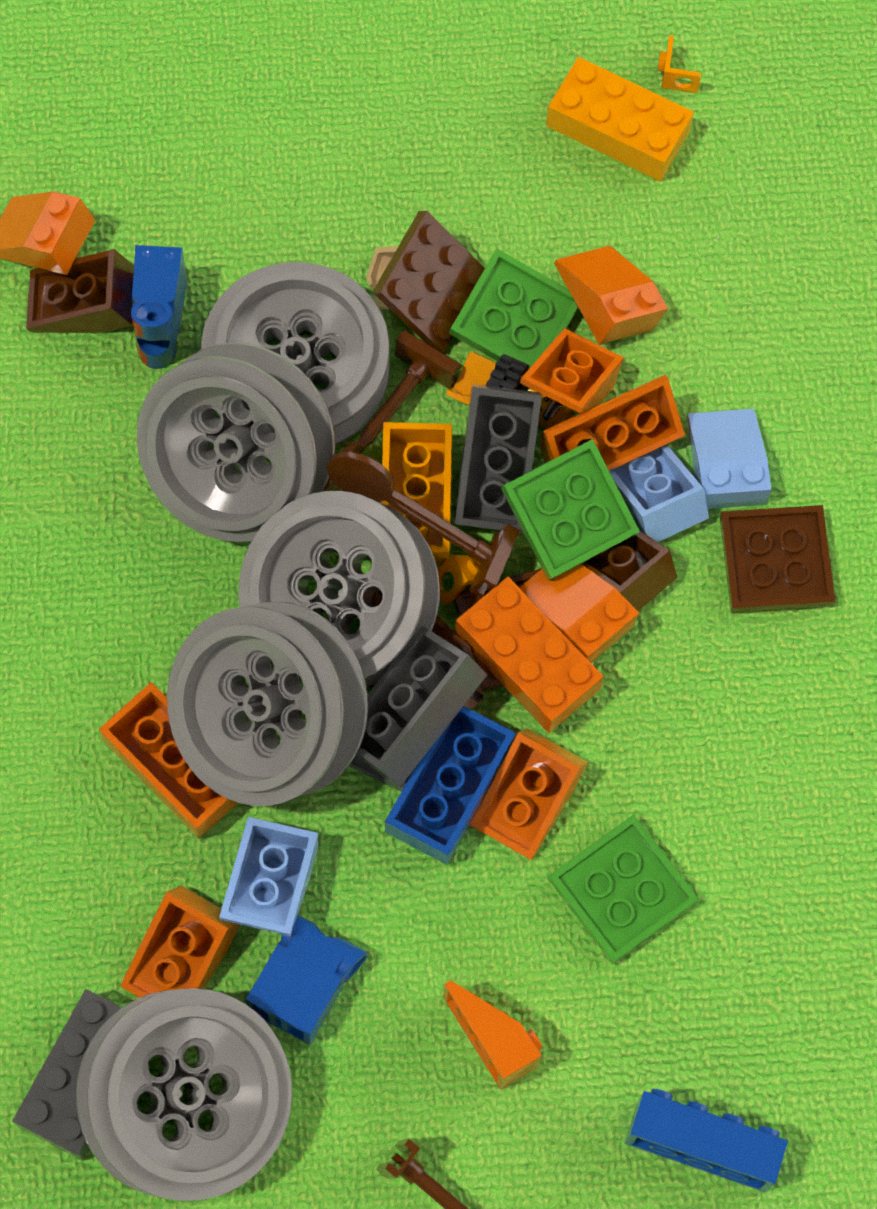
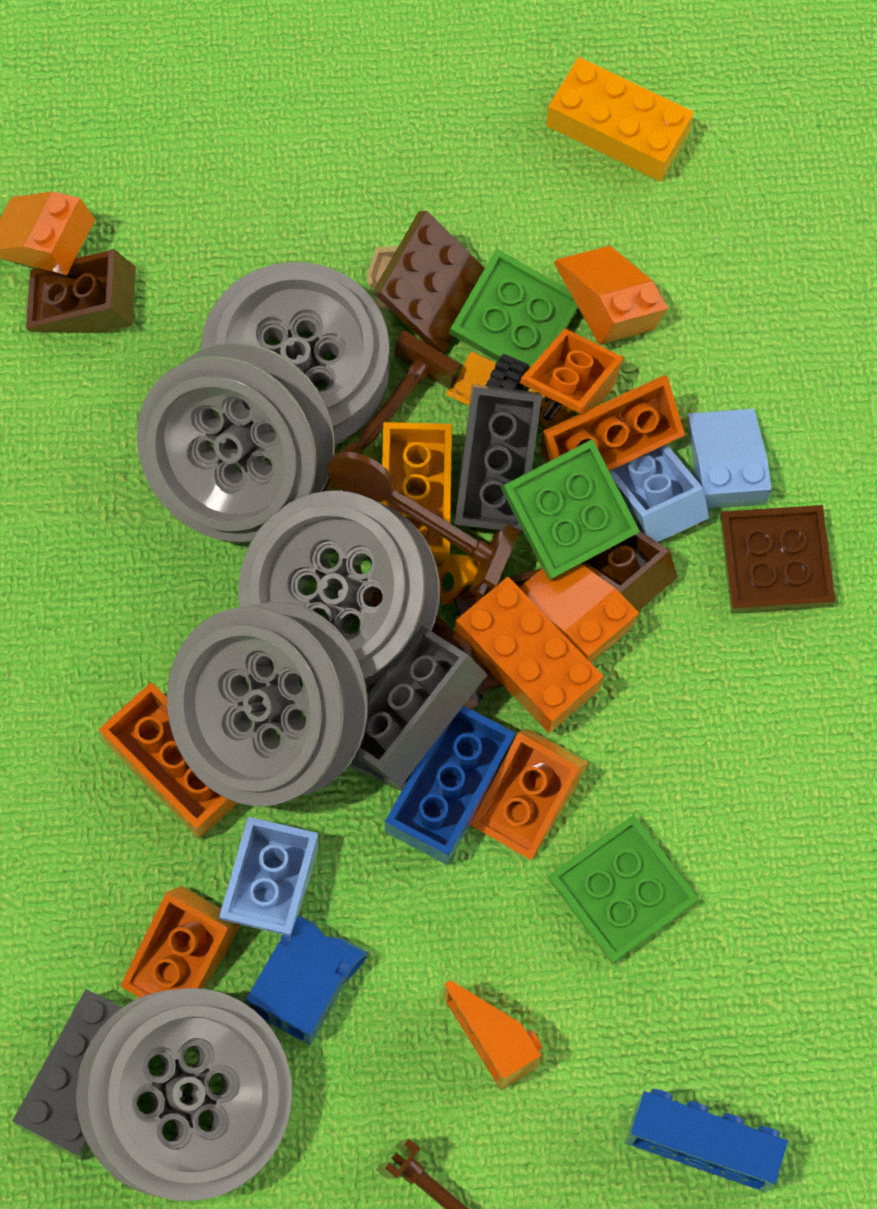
(158, 302): blue piece -> none
(671, 74): light orange bracket -> none

